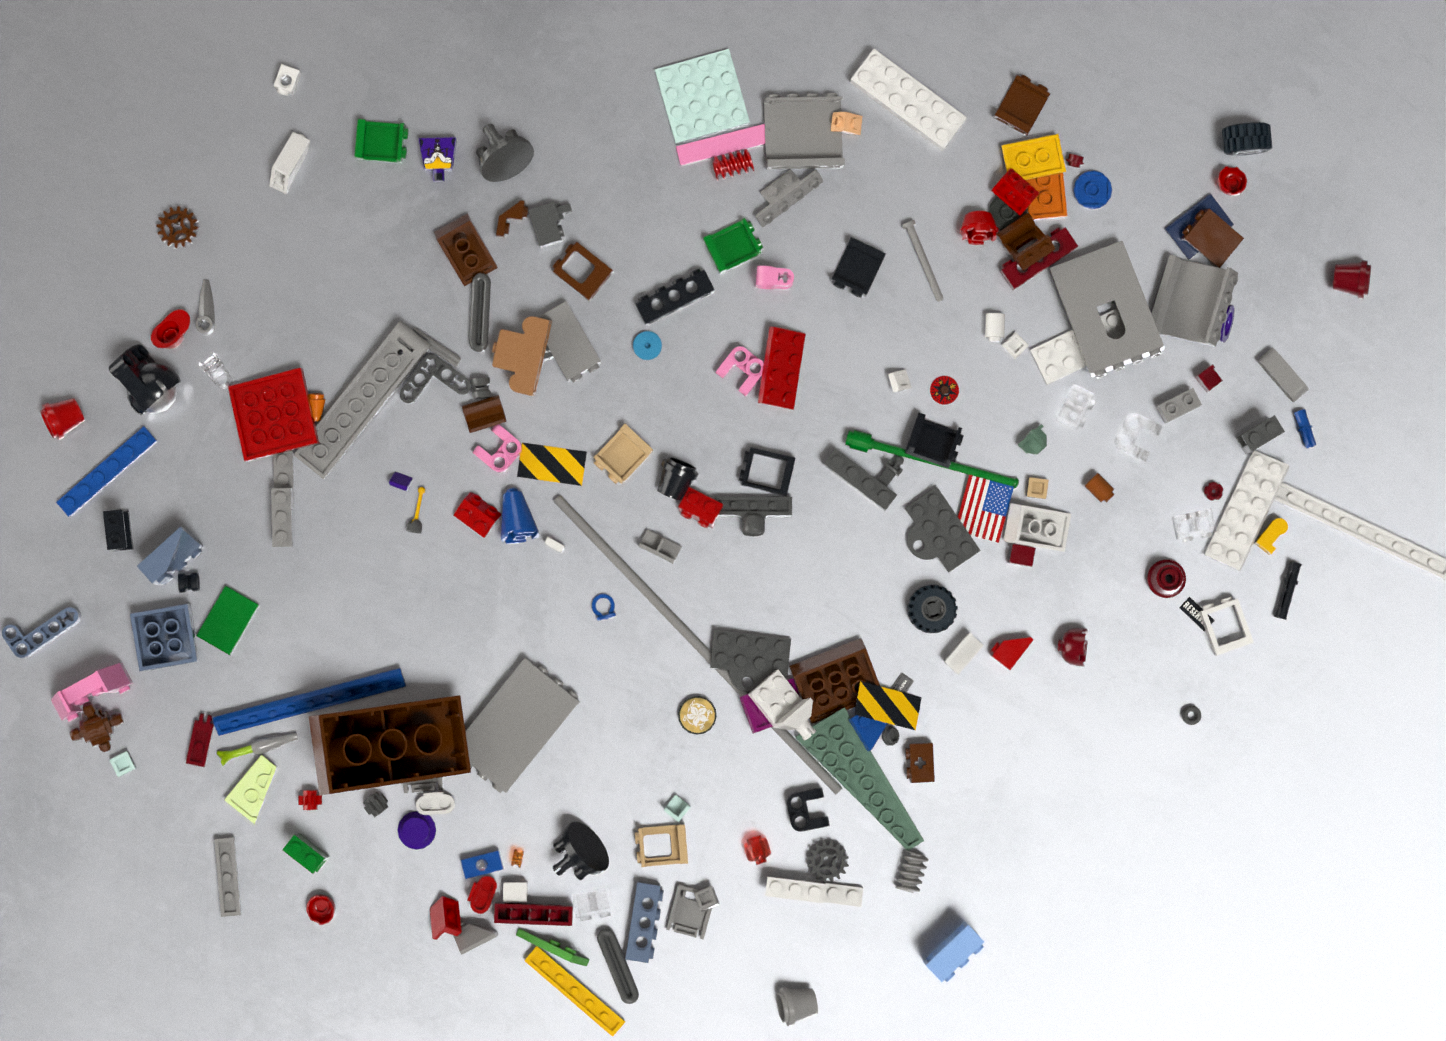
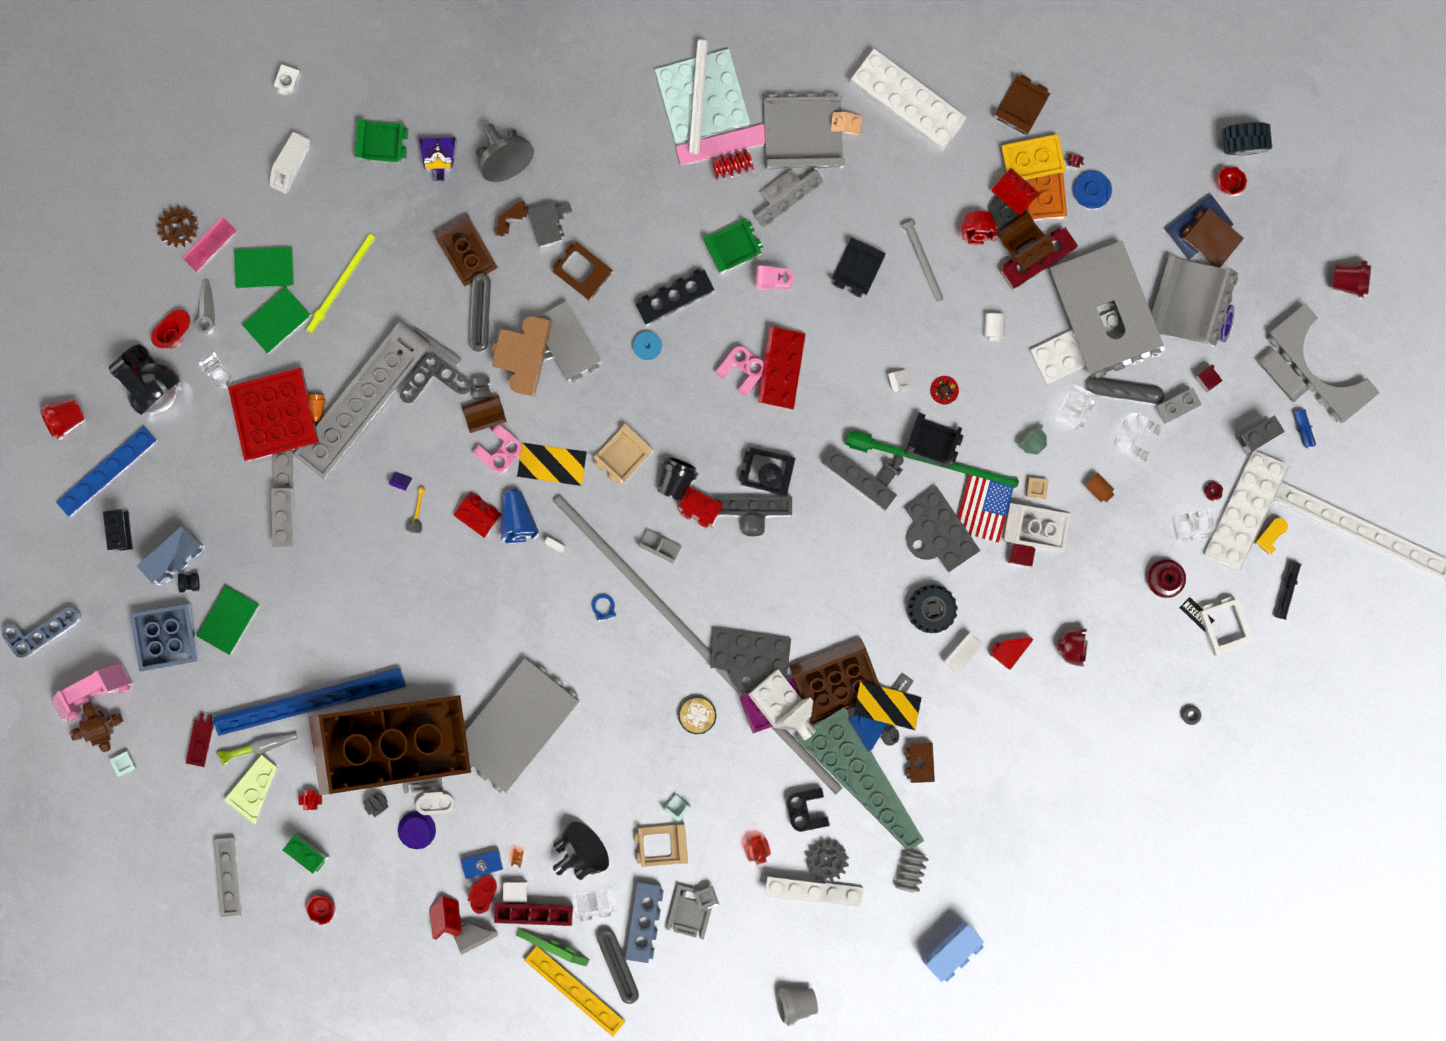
(209, 244): none -> clear pink tile
(264, 267): none -> green tile
(276, 320): none -> green tile
(319, 315): none -> neon yellow bar
(698, 97): none -> white axle
(767, 468): none -> black piece
(1015, 345): white tile -> none
(1125, 391): none -> dark grey piece
(1290, 338): none -> light grey arch

